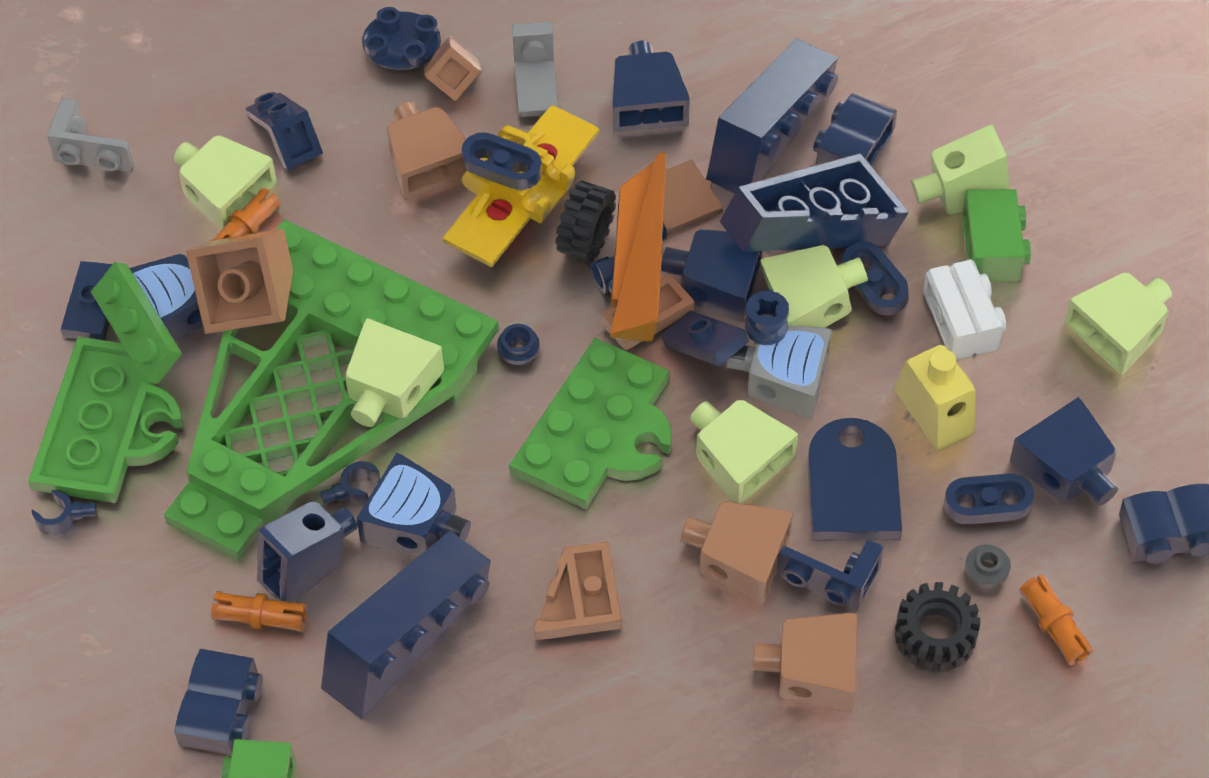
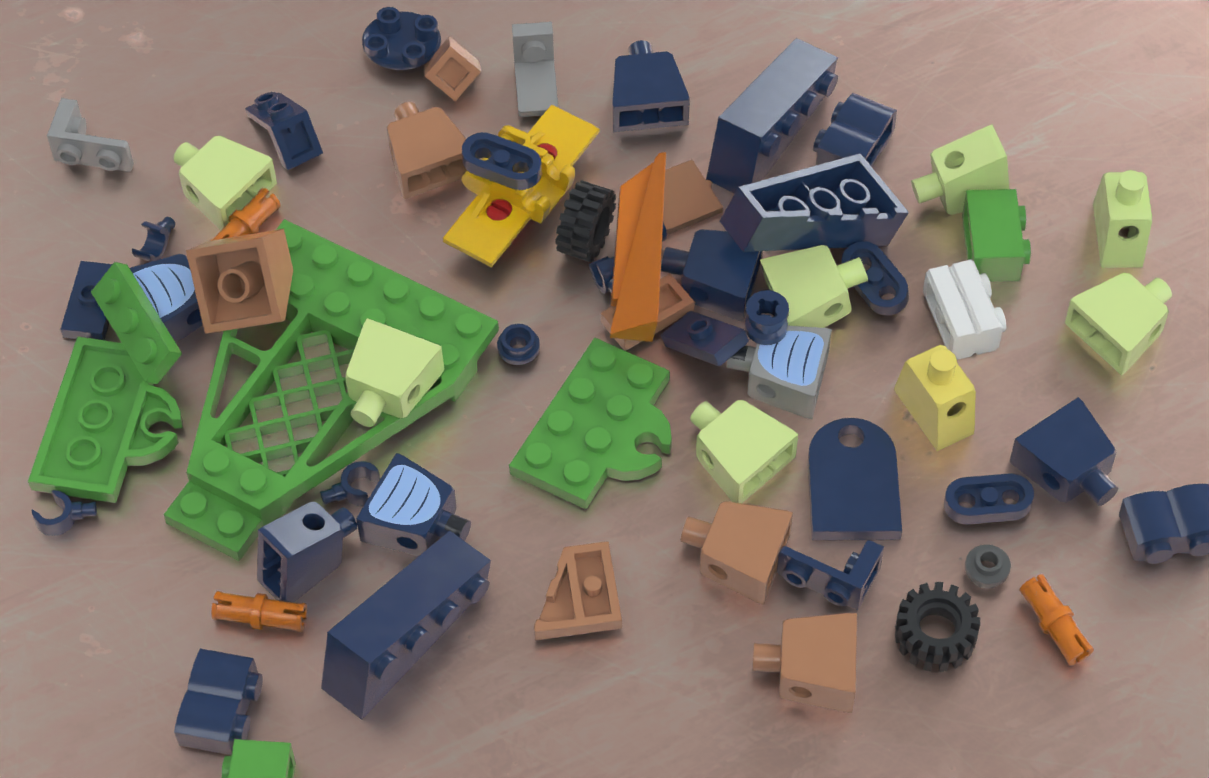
(156, 240): none -> dark blue piece
(1120, 203): none -> yellowish green torso

